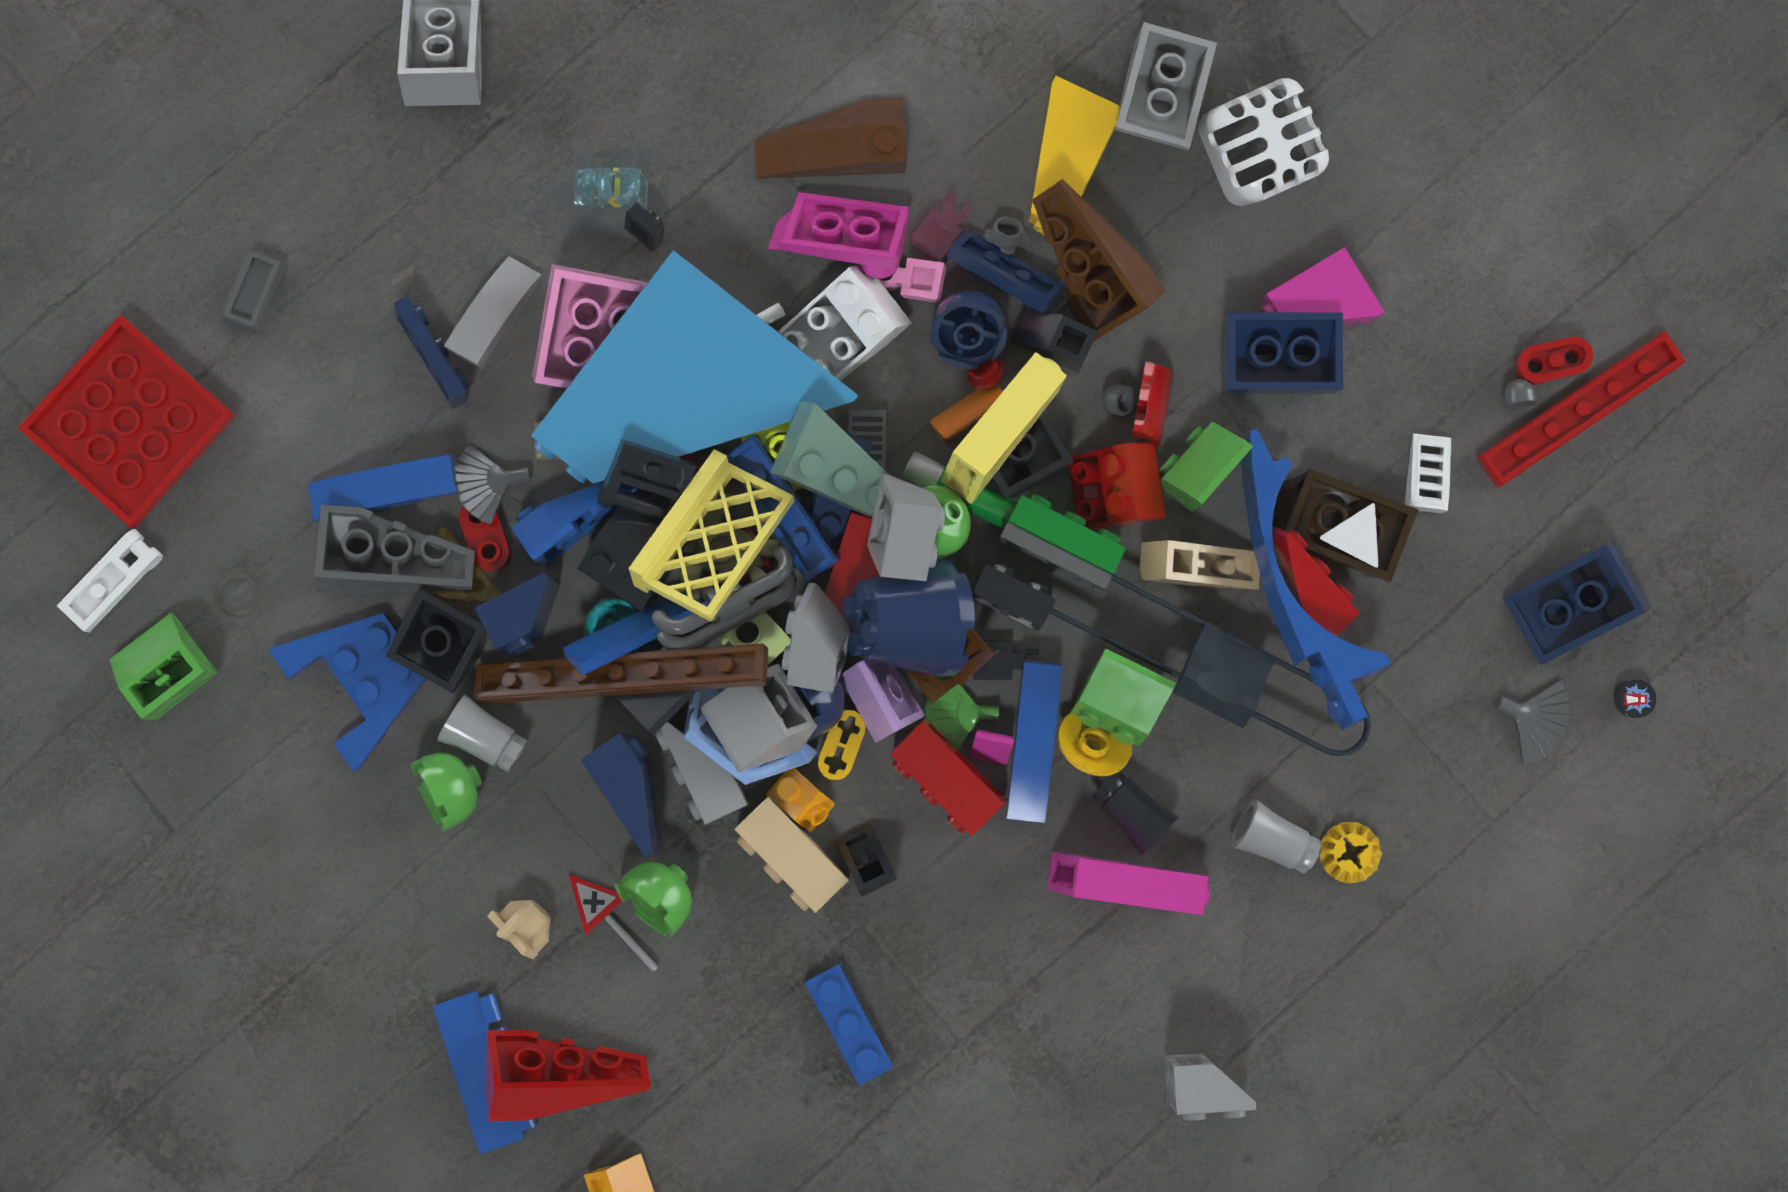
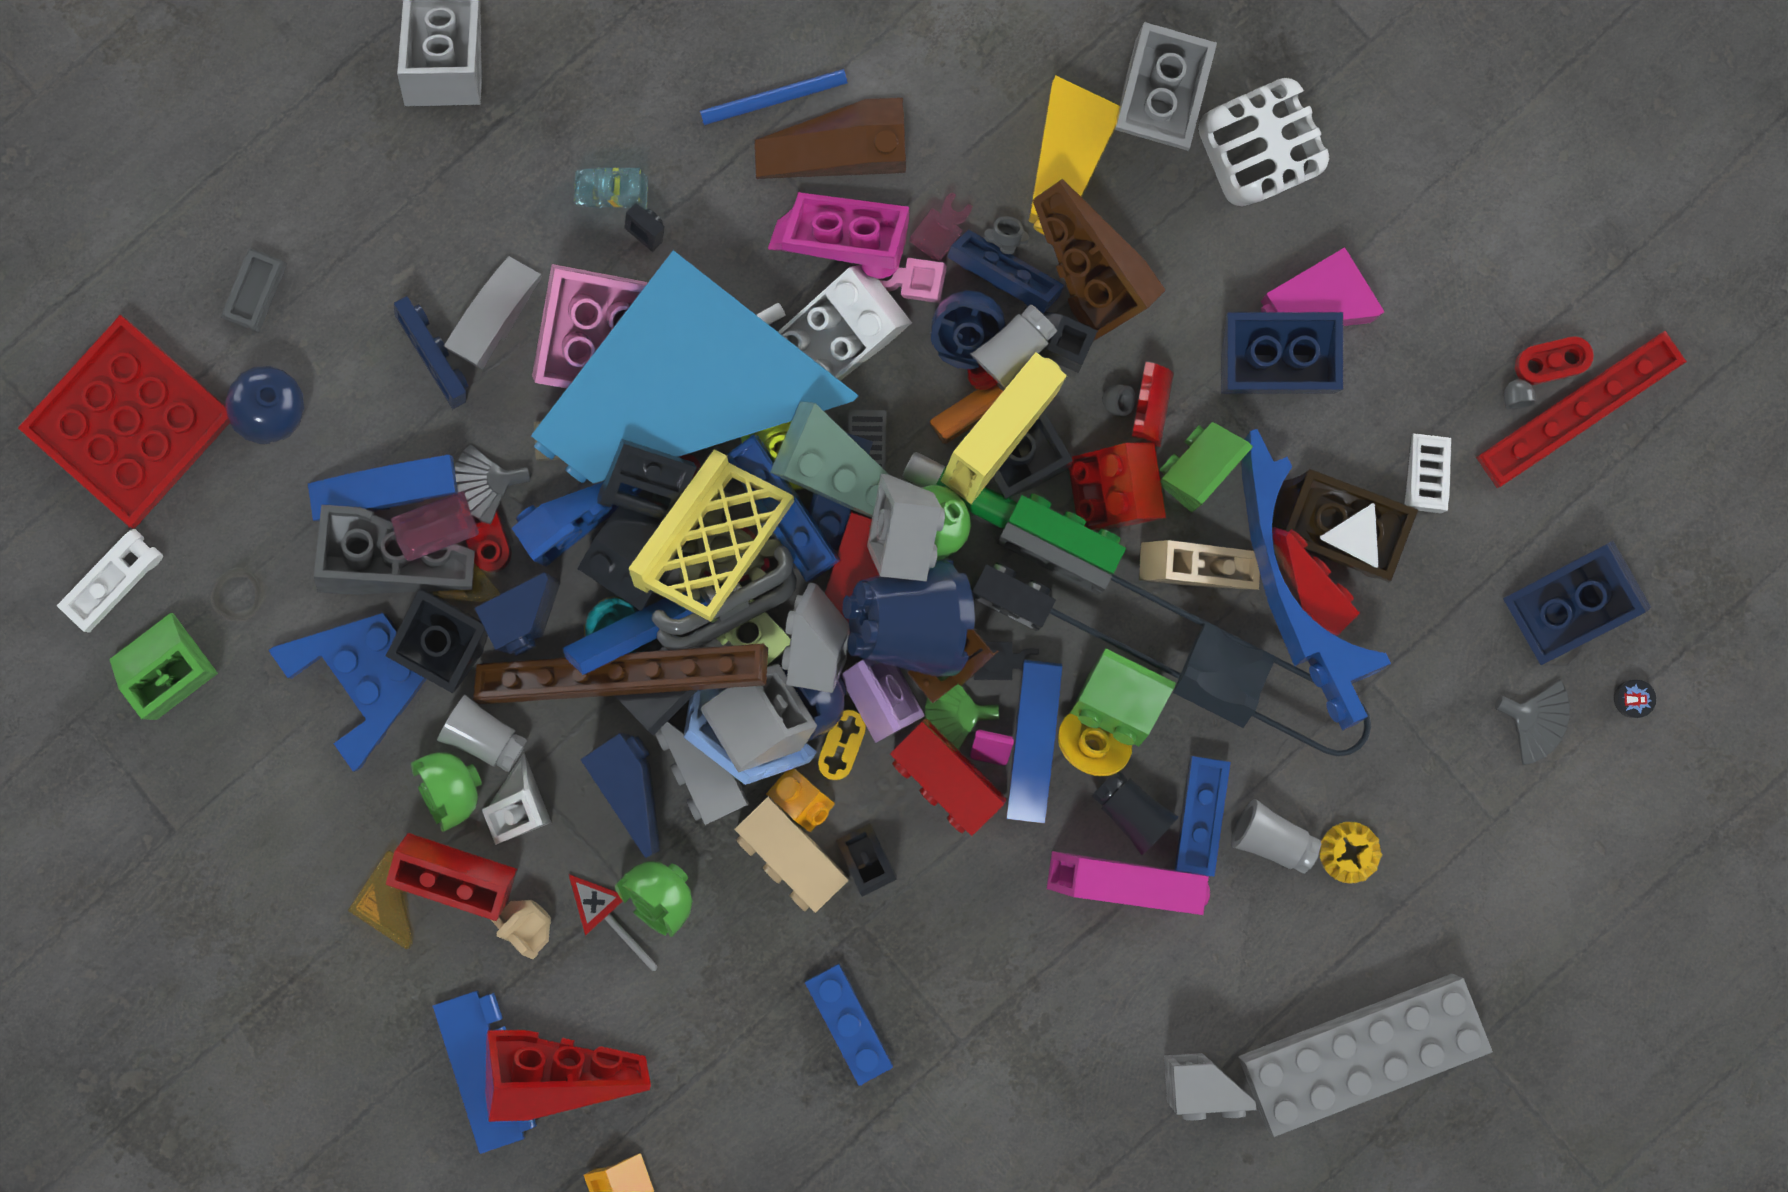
(264, 405): none -> dark blue cylinder
(383, 905): none -> clear yellow tile
(434, 526): none -> clear pink slope
(451, 876): none -> red brick
(516, 805): none -> white slope
(774, 97): none -> blue bar
(1015, 345): none -> light grey plant
(1202, 816): none -> blue plate
(1365, 1054): none -> light grey brick

